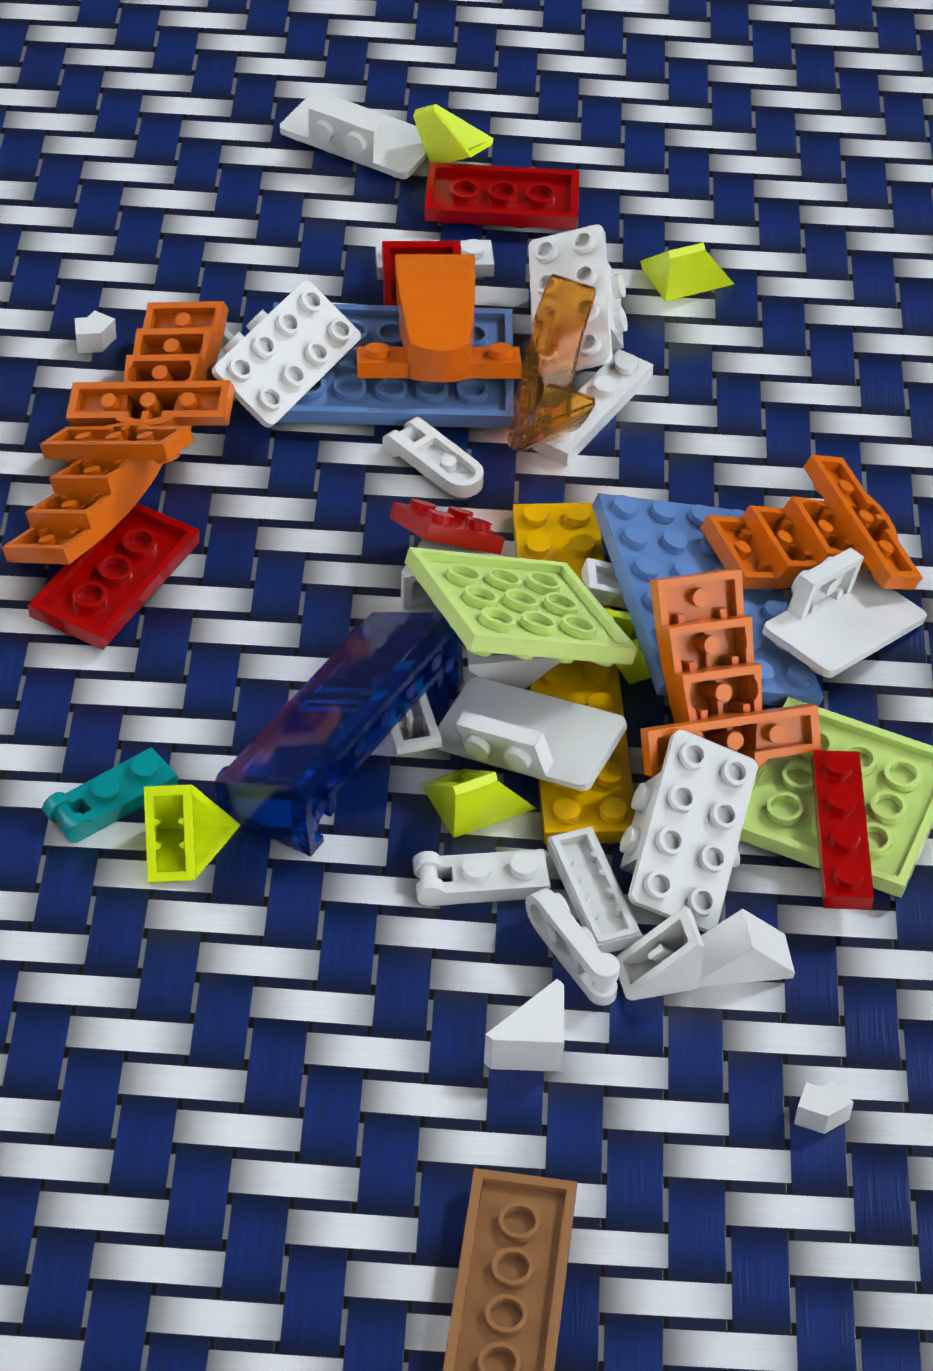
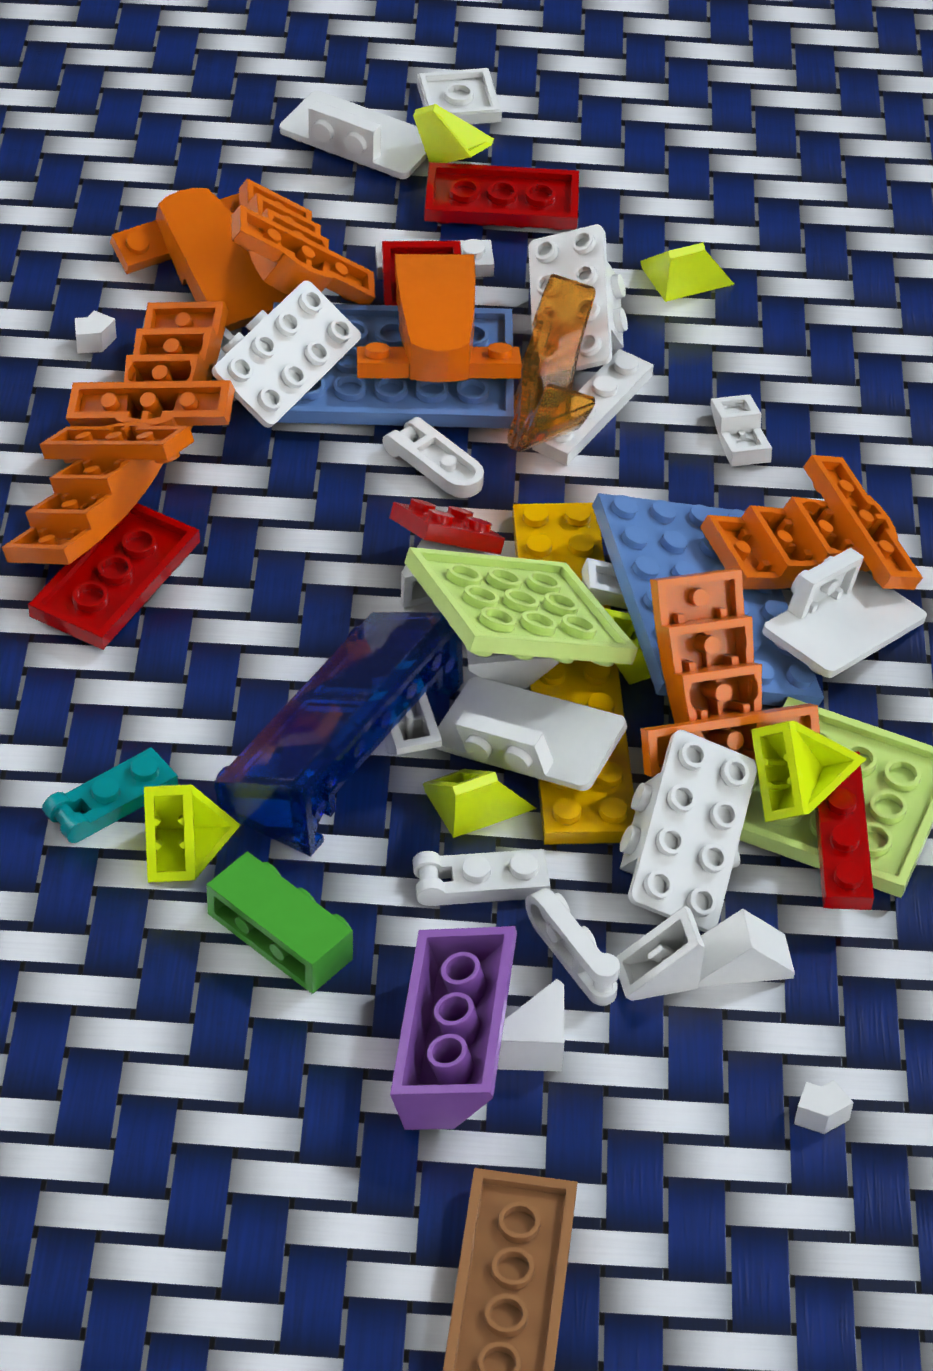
(197, 236): none -> orange slope
(280, 921): none -> bright green brick
(291, 249): none -> orange slope
(452, 1025): none -> medium lavender slope
(463, 93): none -> white tile
(593, 889): white plate -> none
(740, 430): none -> white slope
(798, 768): none -> neon yellow slope

